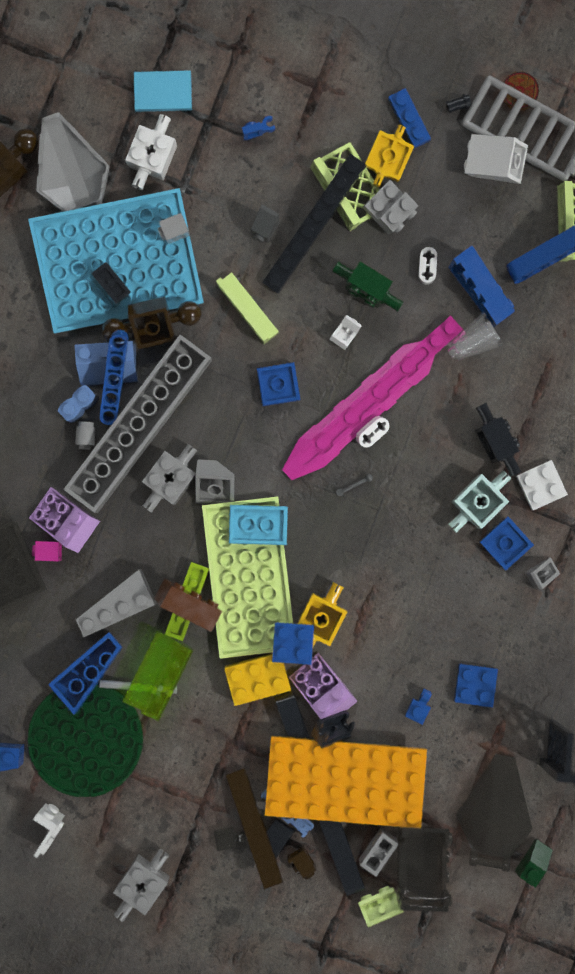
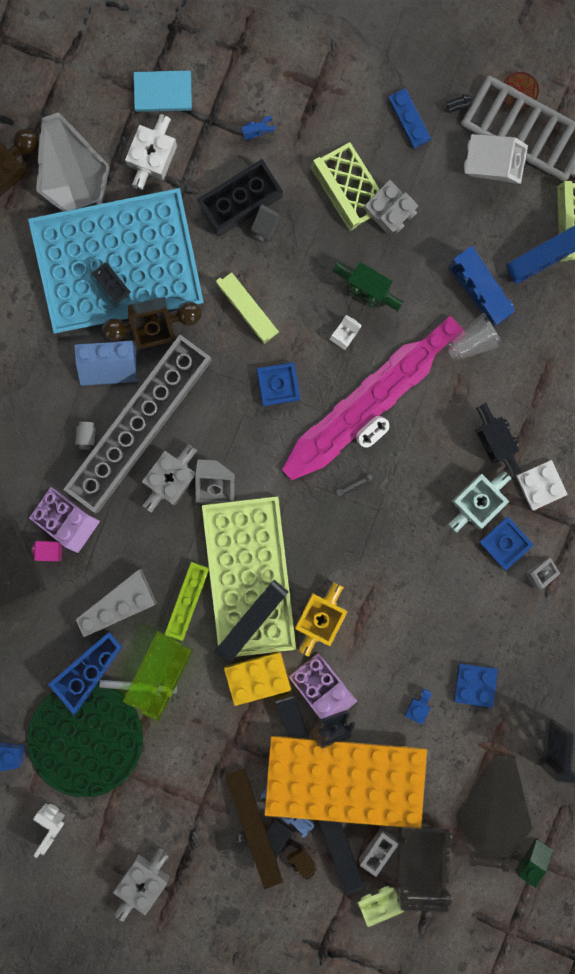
(74, 407): medium blue brick -> none
(117, 369): blue beam -> none
(173, 229): light grey brick -> none
(188, 604): reddish brown wedge -> none
(240, 197): none -> black brick
(251, 621): none -> black beam
(258, 525): medium azure tile -> none
(293, 643): blue plate -> none
(314, 223): black plate -> none
(389, 156): yellow plate -> none
(432, 265): white beam -> none

